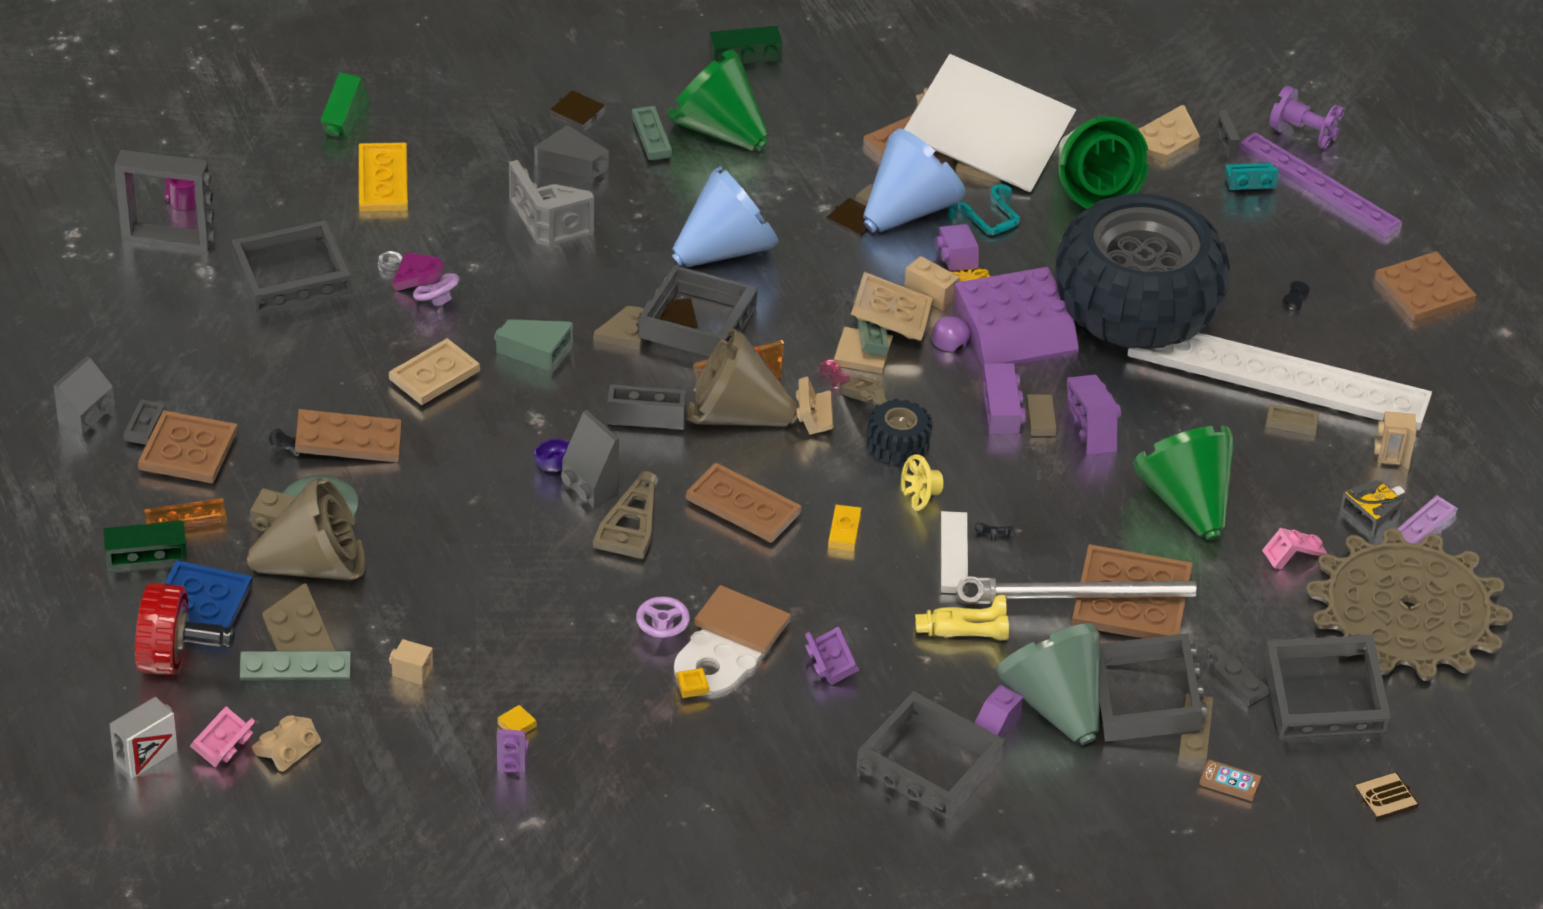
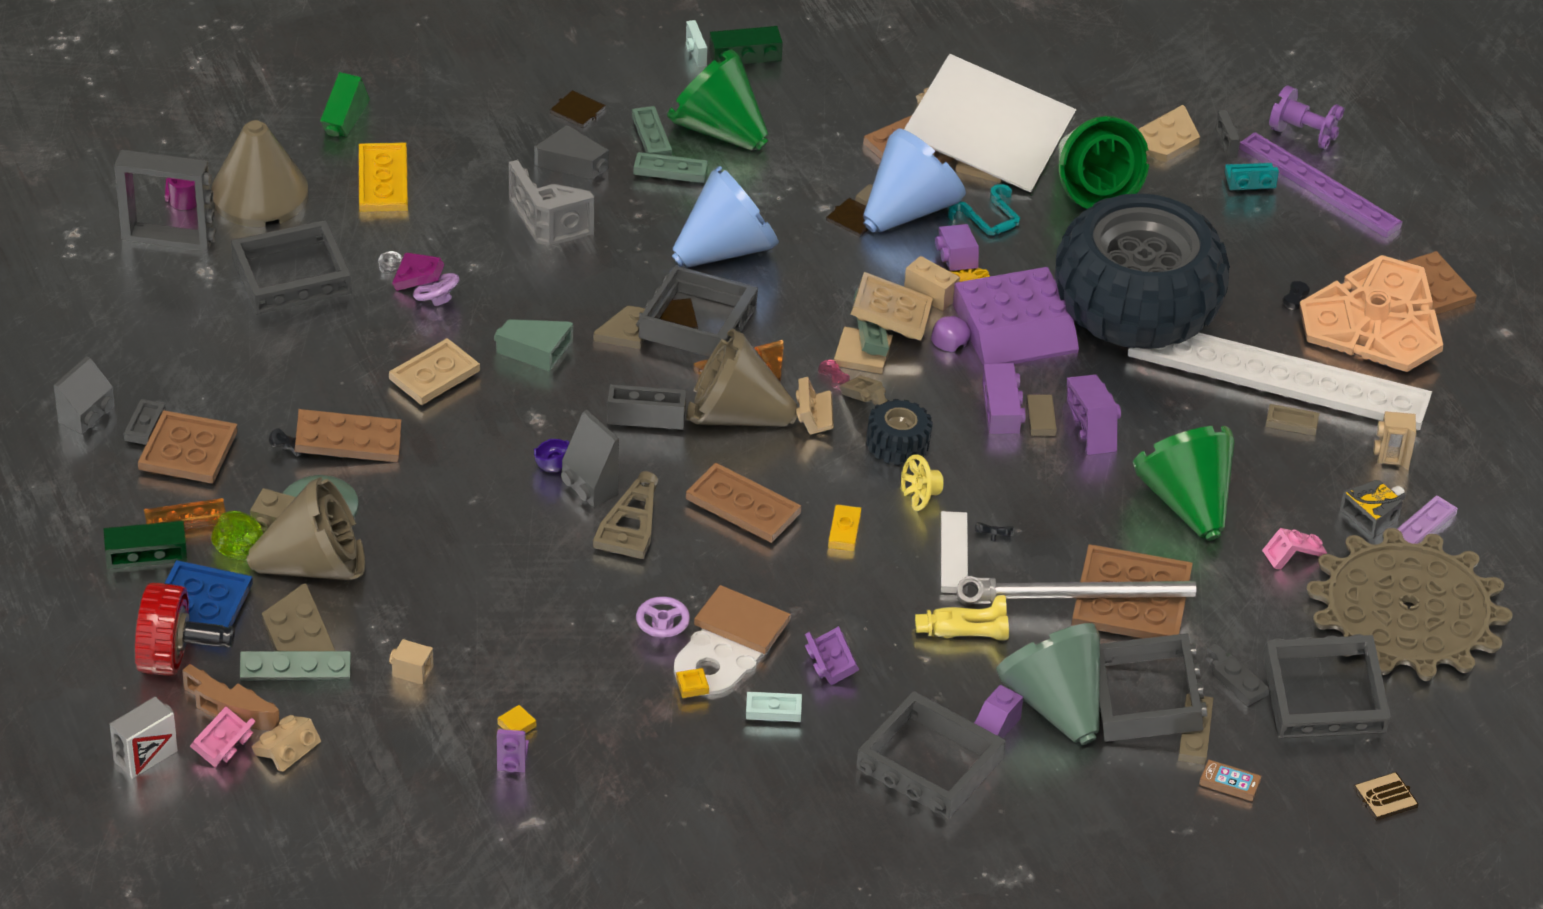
(214, 696): none -> medium nougat slope
(234, 541): none -> clear neon green wheel
(259, 180): none -> dark tan cone
(670, 167): none -> sand green plate
(696, 43): none -> light aqua plate
(773, 706): none -> light aqua plate
(1383, 311): none -> light nougat plate

